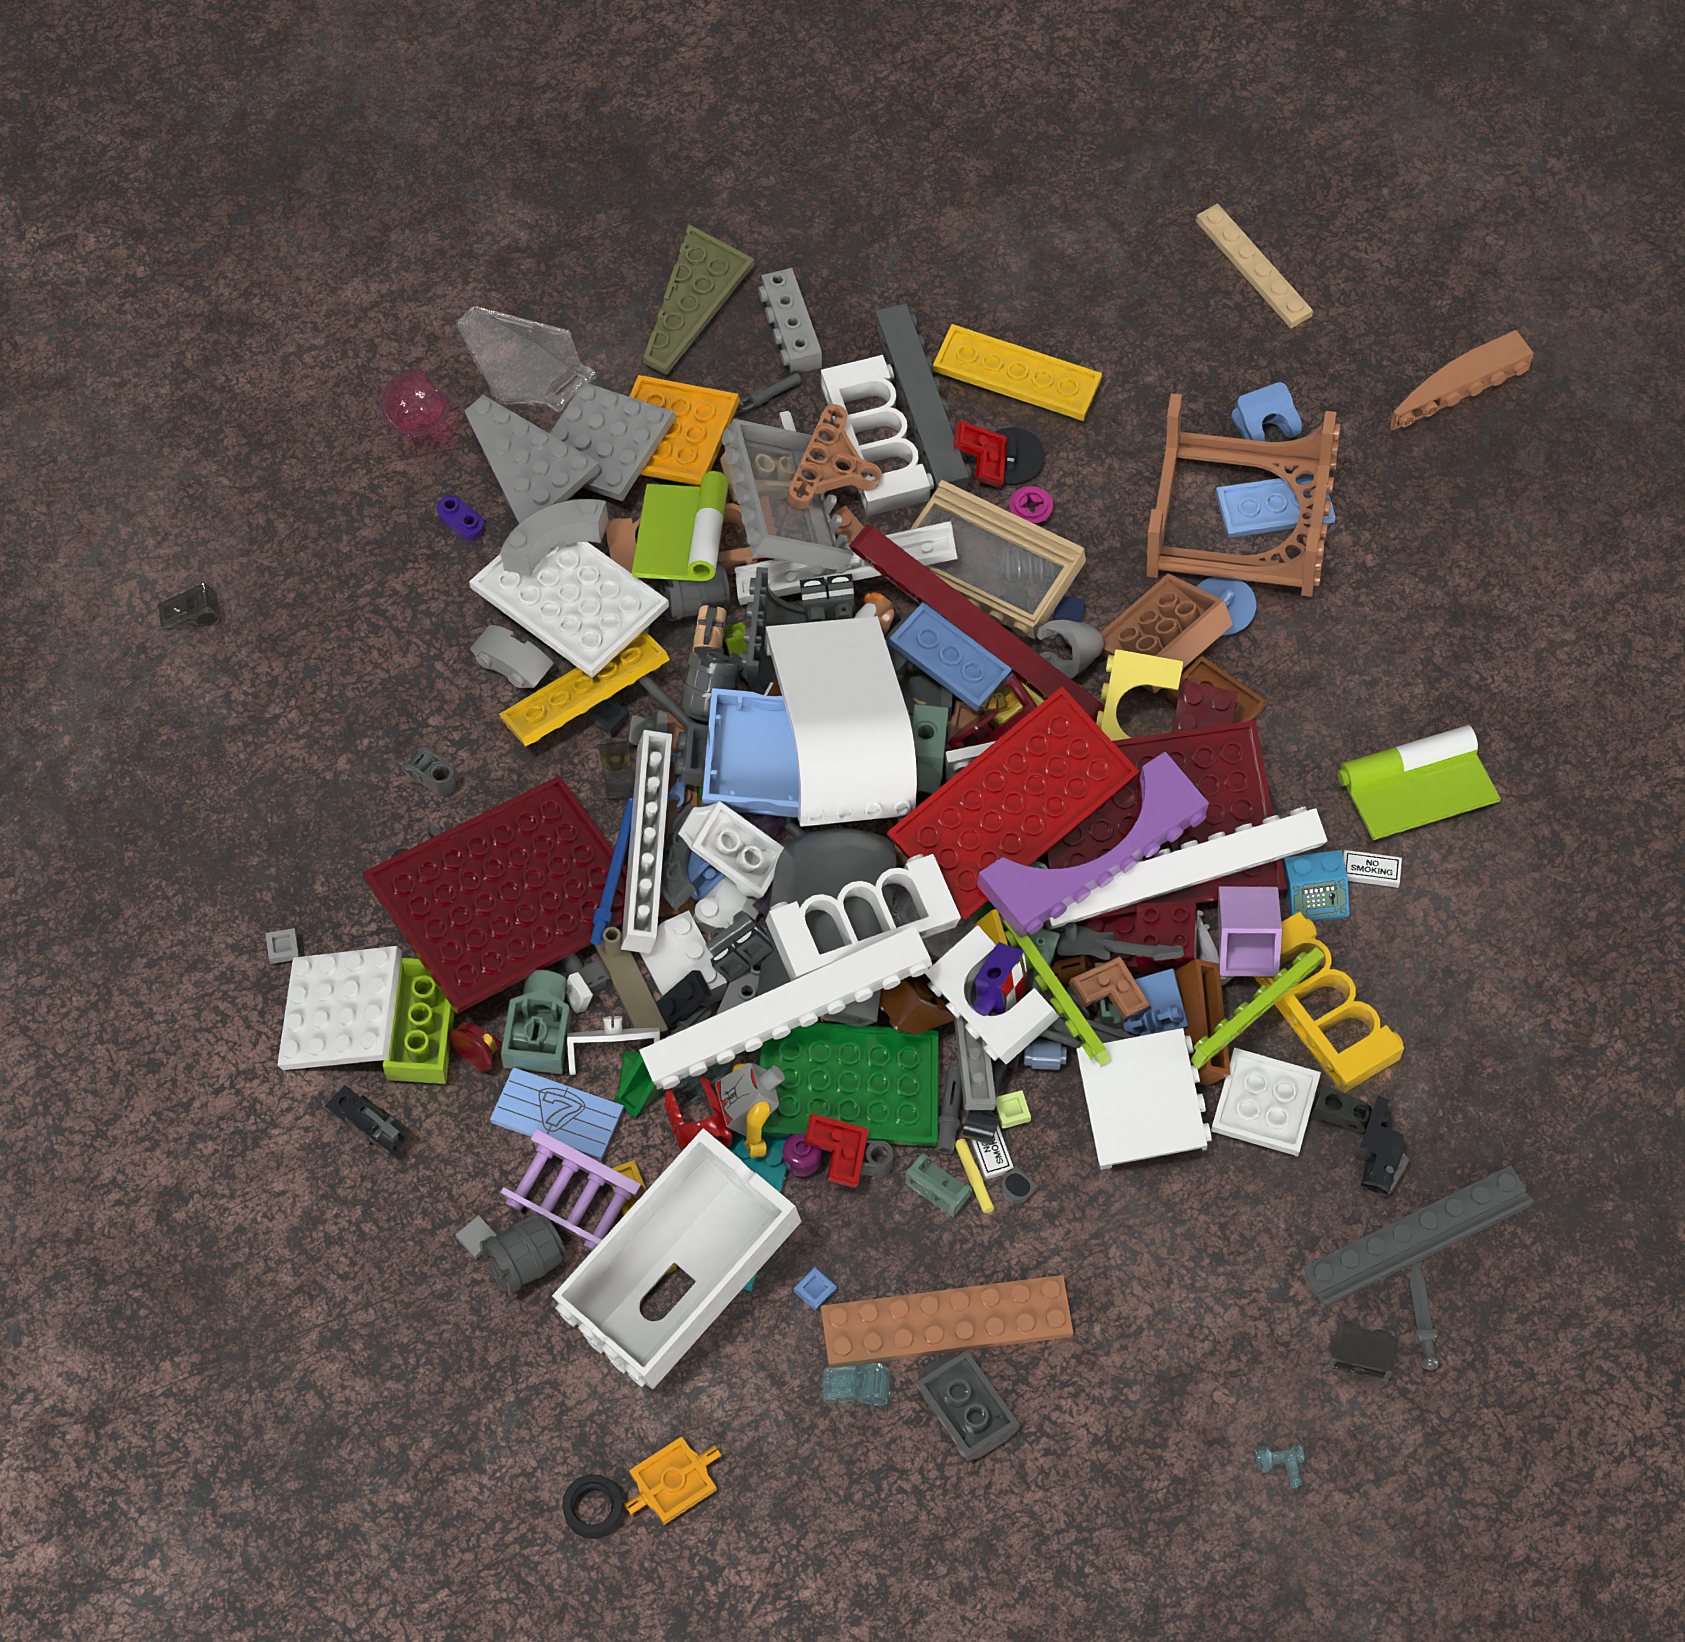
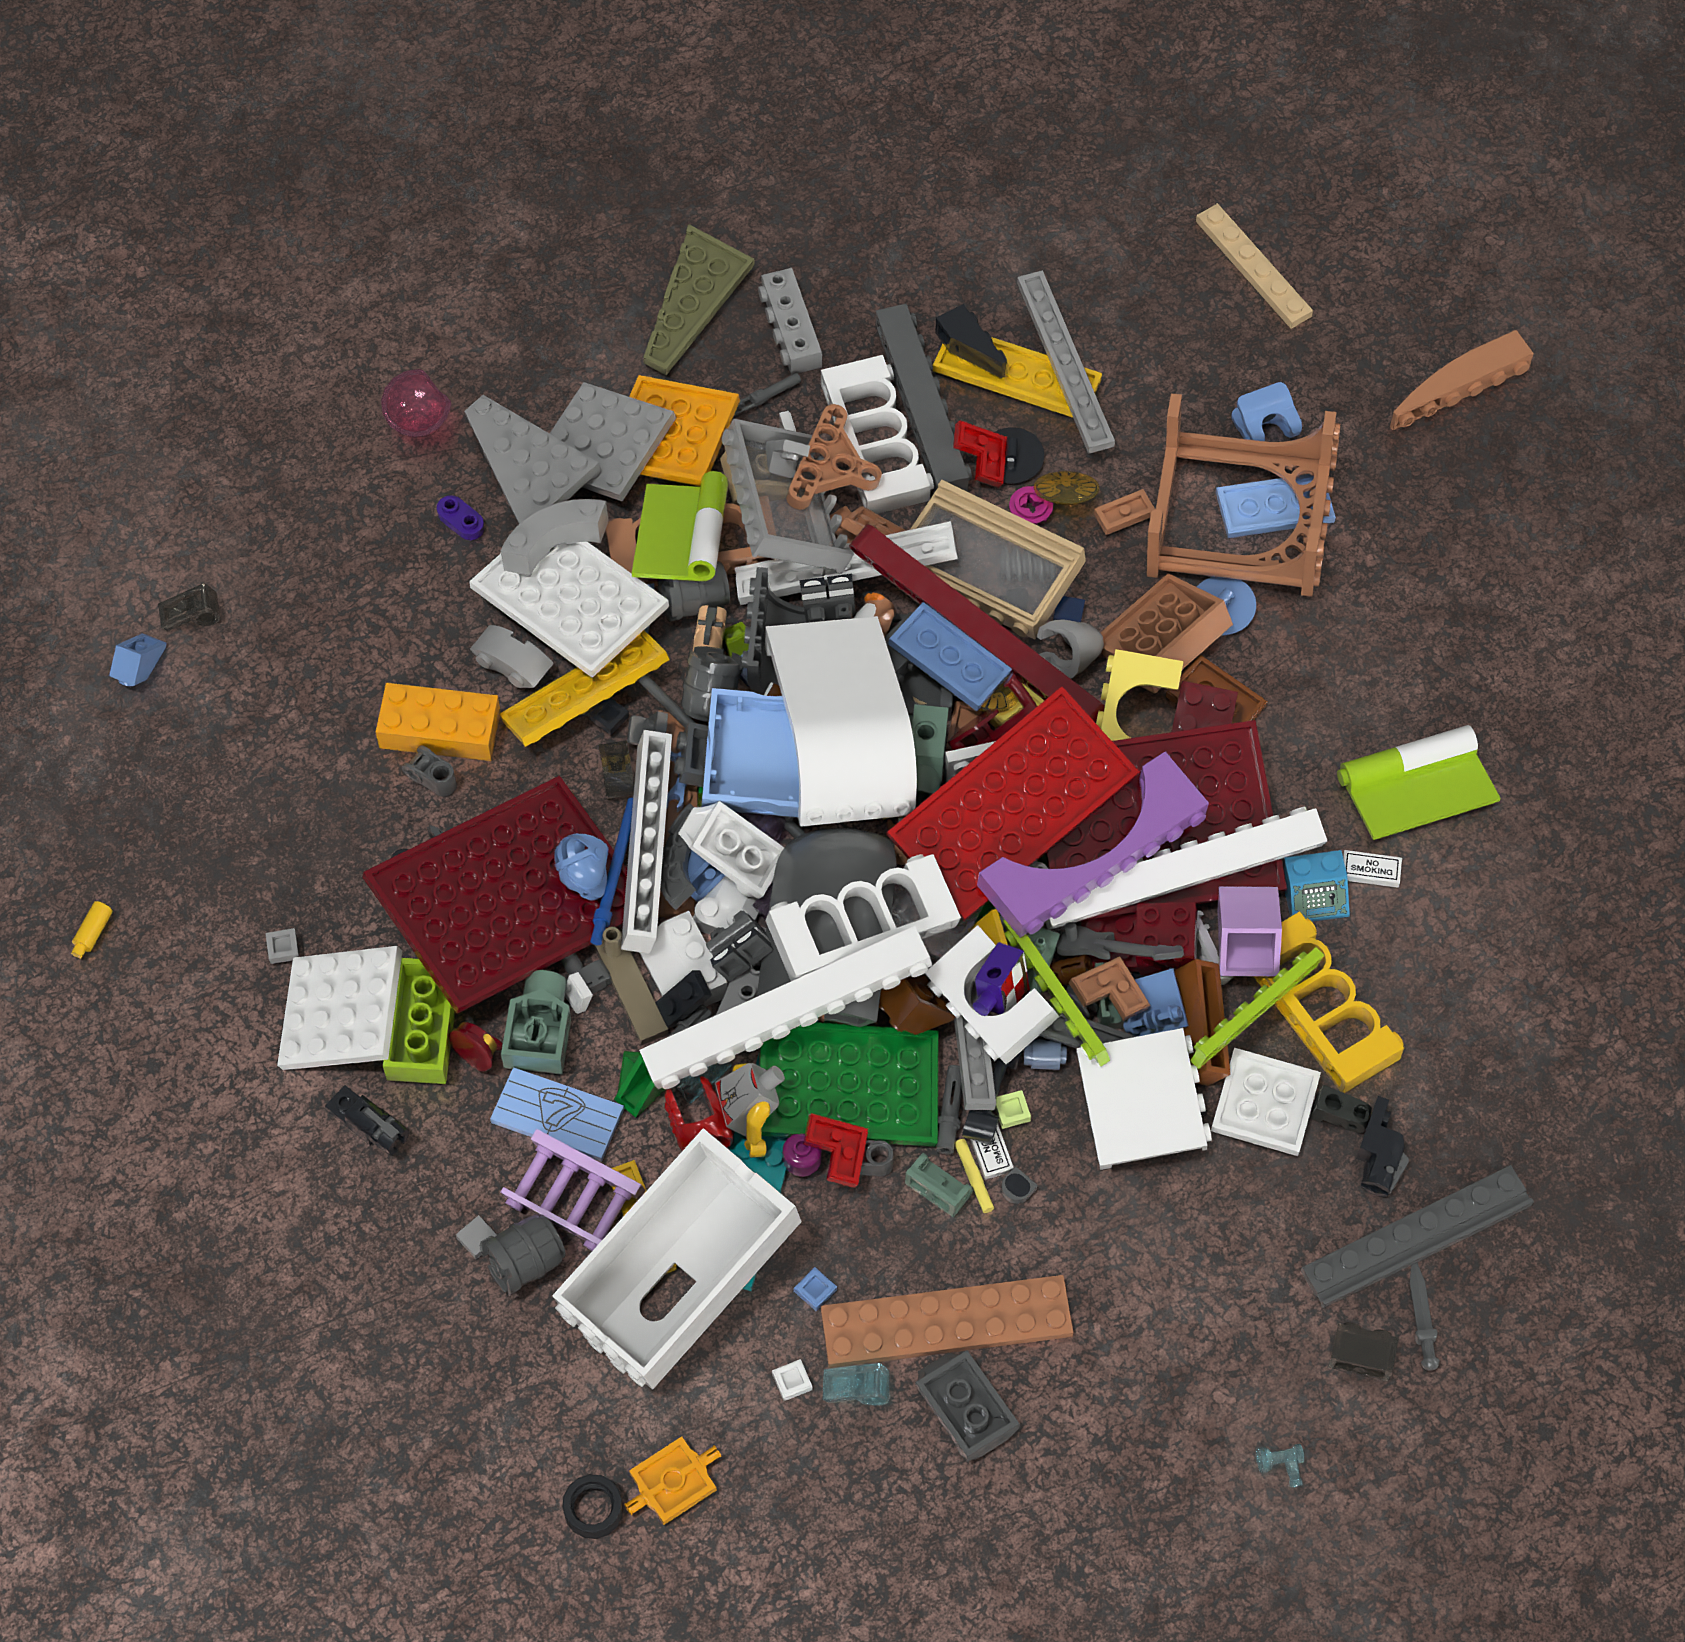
(91, 928): none -> yellow cylinder
(136, 659): none -> medium blue slope
(439, 719): none -> light orange brick
(523, 358): clear windscreen -> none
(581, 868): none -> medium blue helmet
(609, 1034): white piece -> none
(784, 455): none -> light grey slope
(792, 1380): none -> white tile
(861, 516): none -> nougat tile
(966, 339): none -> black slope
(1065, 362): none -> light grey plate
(1066, 487): none -> shield
(1124, 512): none -> nougat plate

